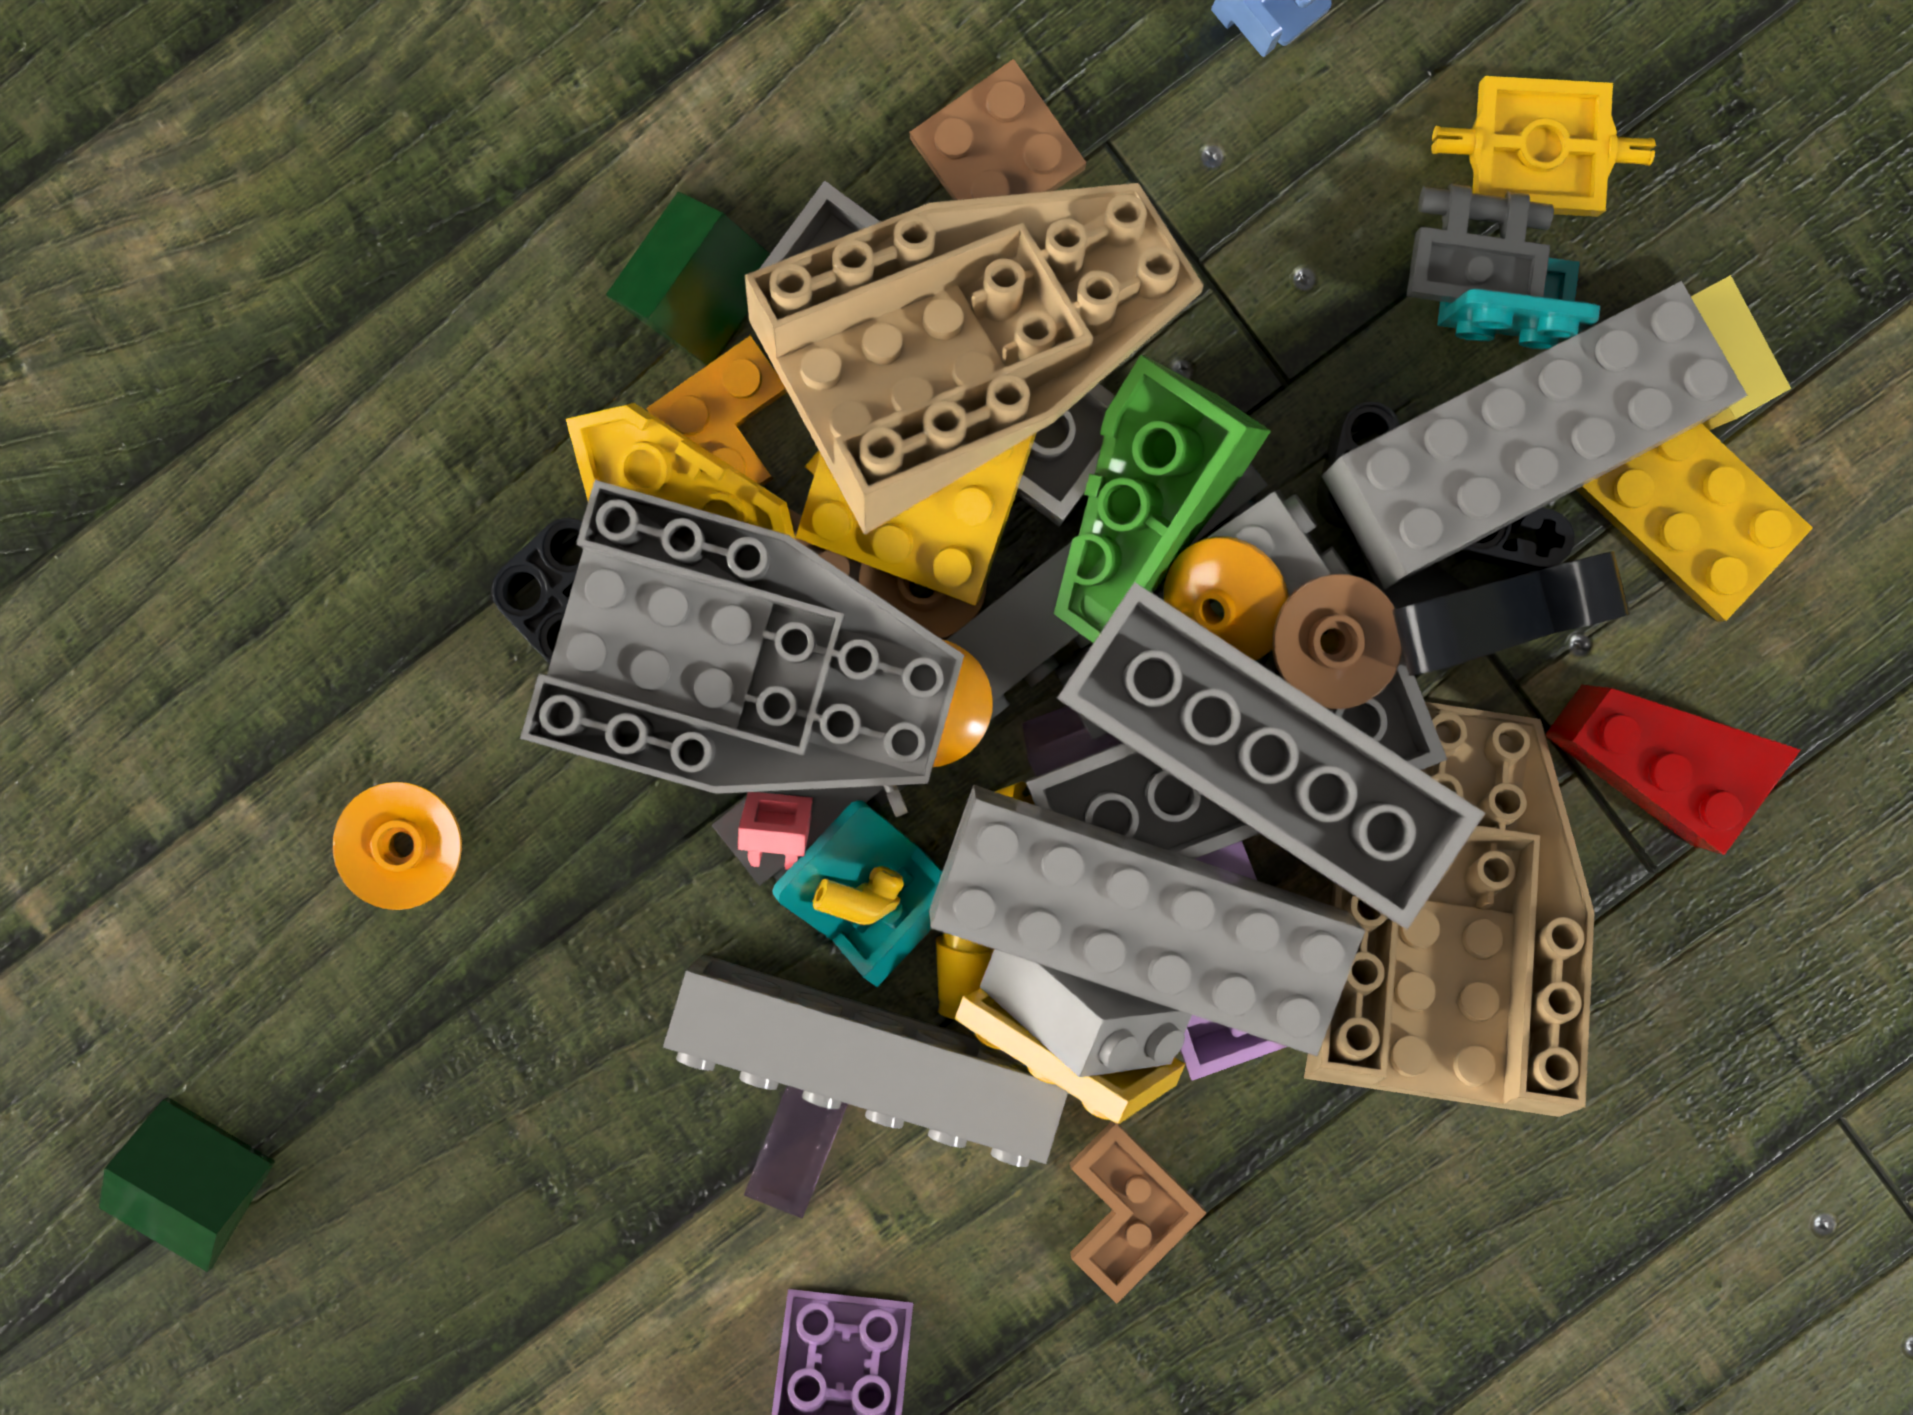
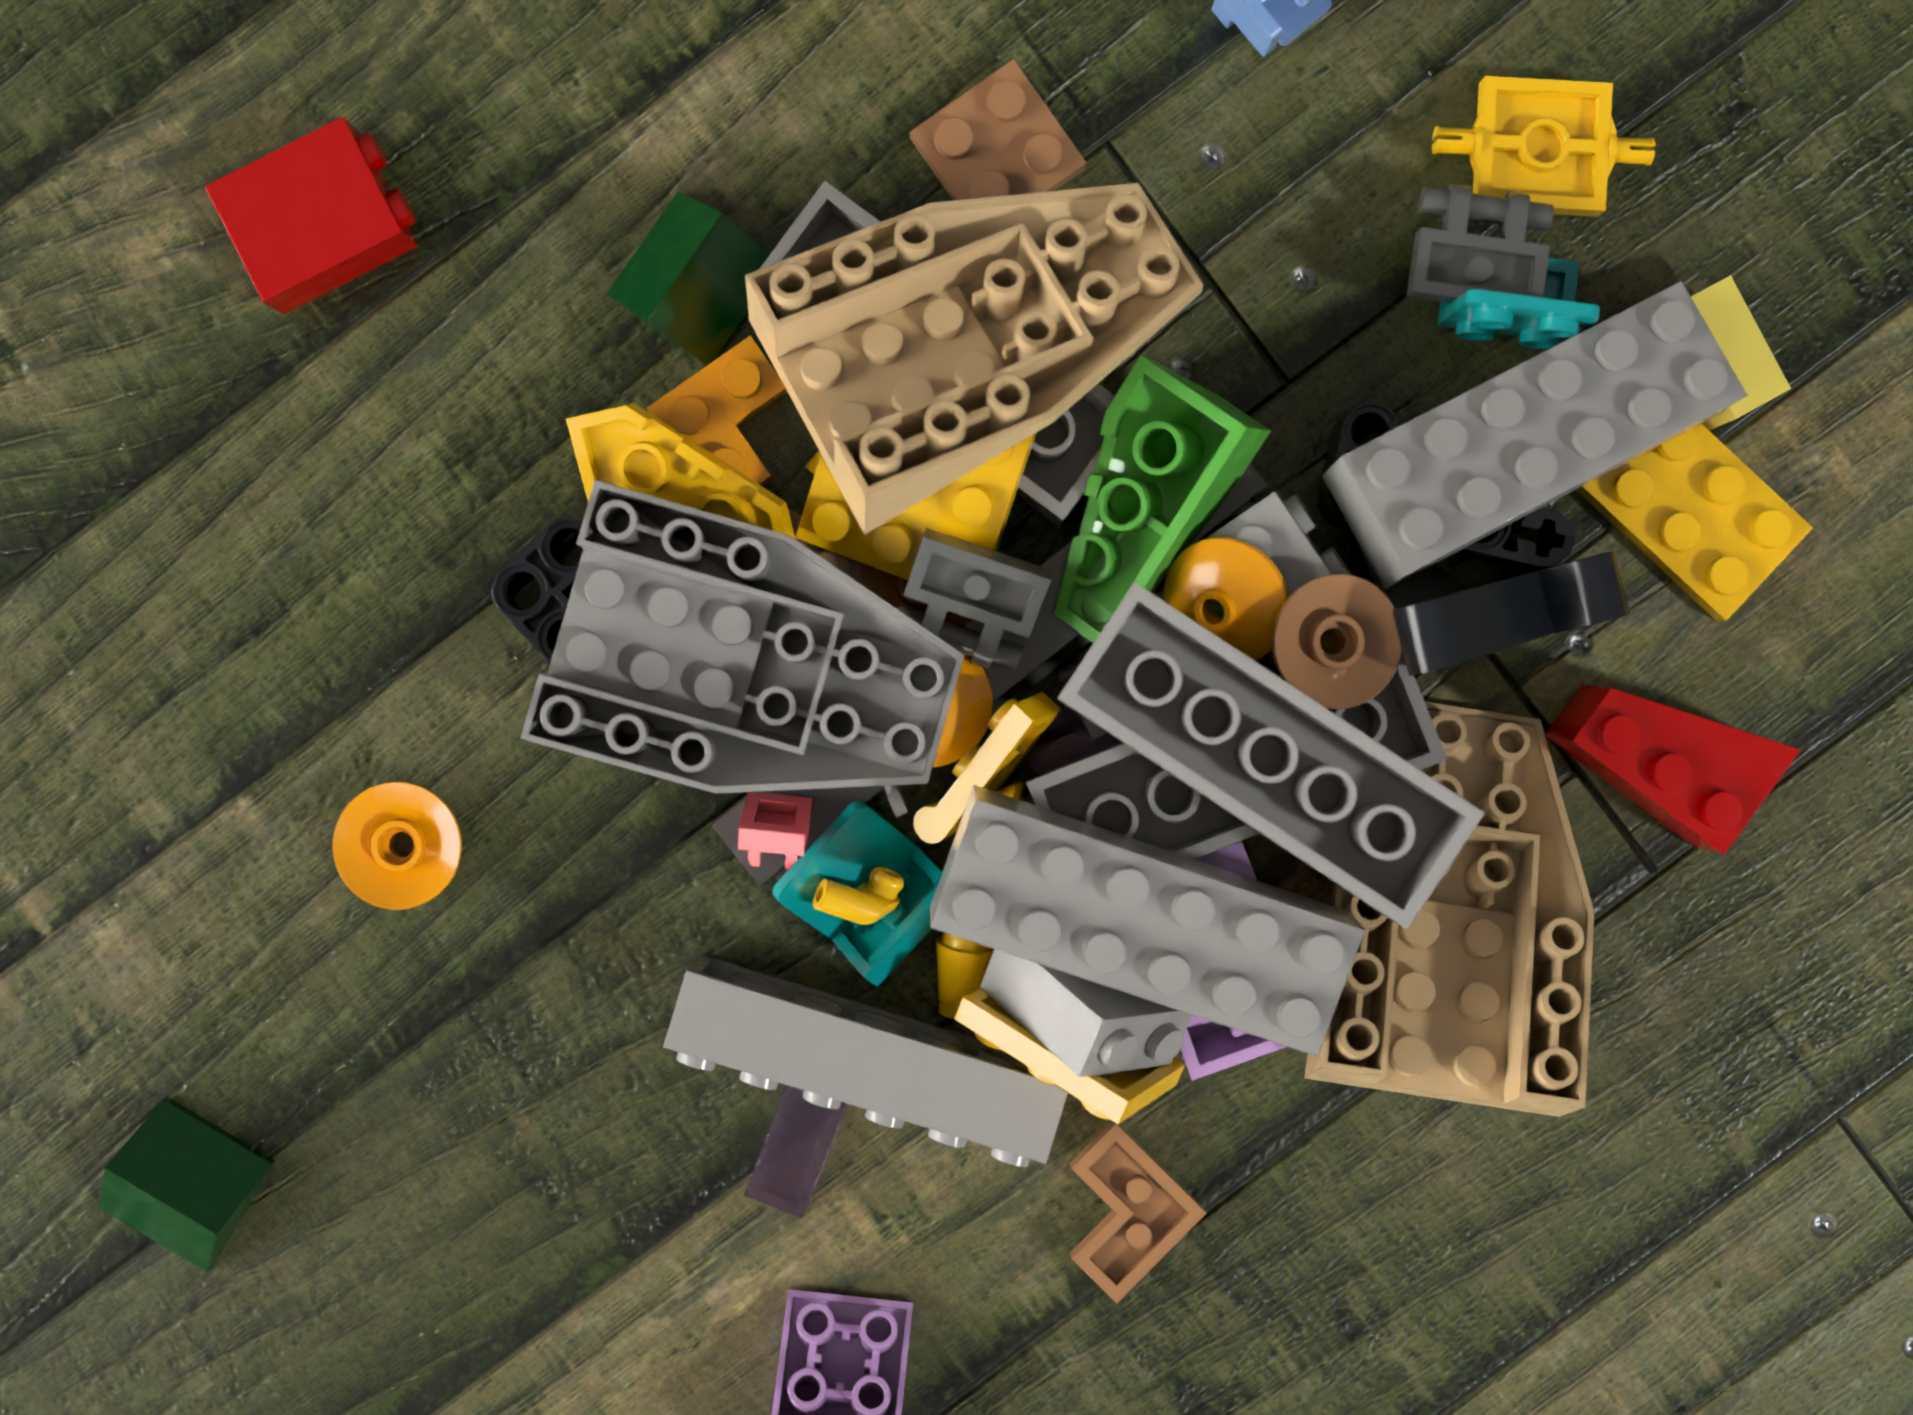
(313, 215): none -> red brick
(980, 586): none -> dark grey plate
(1015, 731): none -> yellow plate

